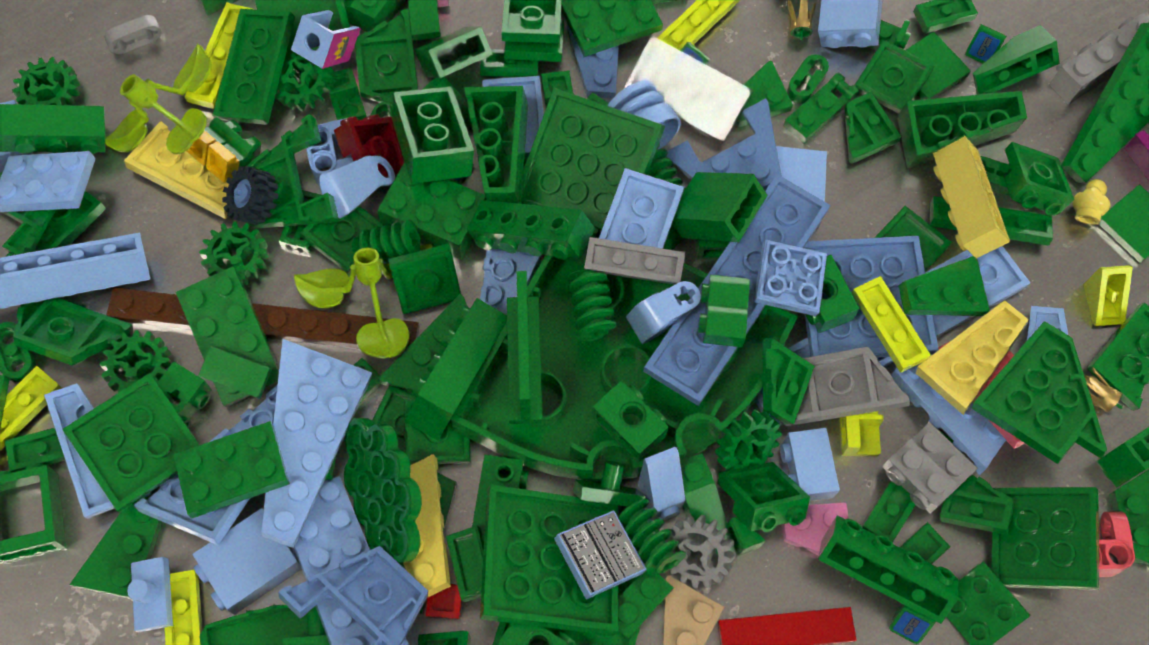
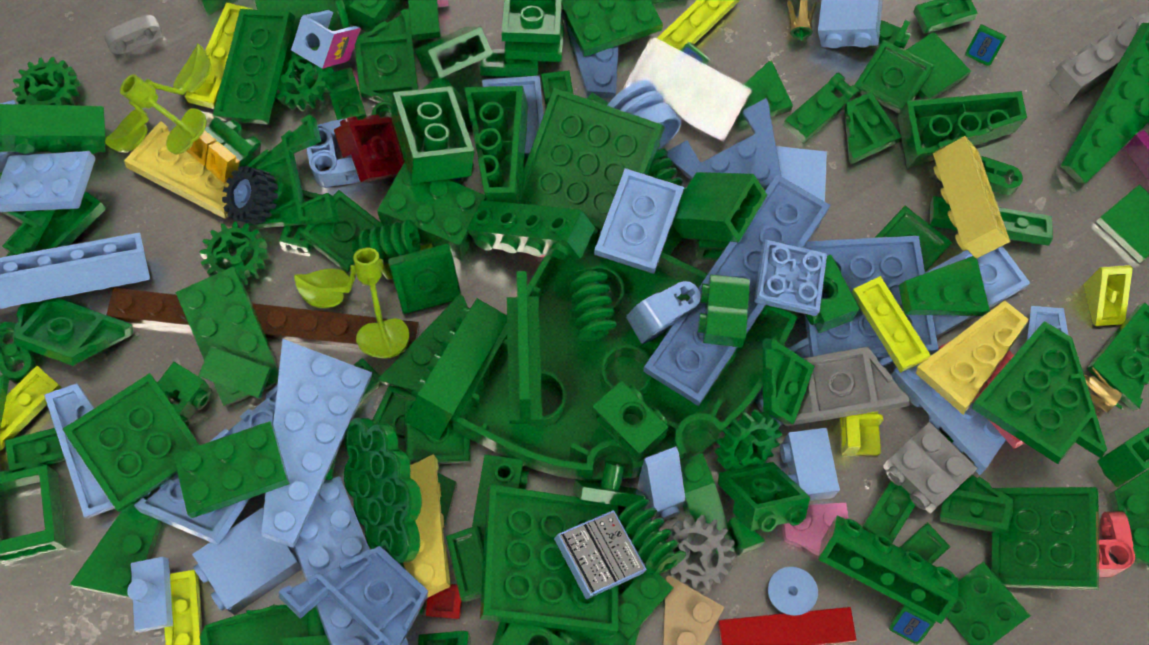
(132, 353): green gear -> none
(355, 182): light blue piece -> none
(501, 275): light blue wing -> none
(634, 261): light grey plate -> none
(792, 591): none -> light blue piece
(802, 76): green beam -> none
(1017, 60): green slope -> none
(1037, 180): green plate -> none
(1091, 203): light yellow animal -> none

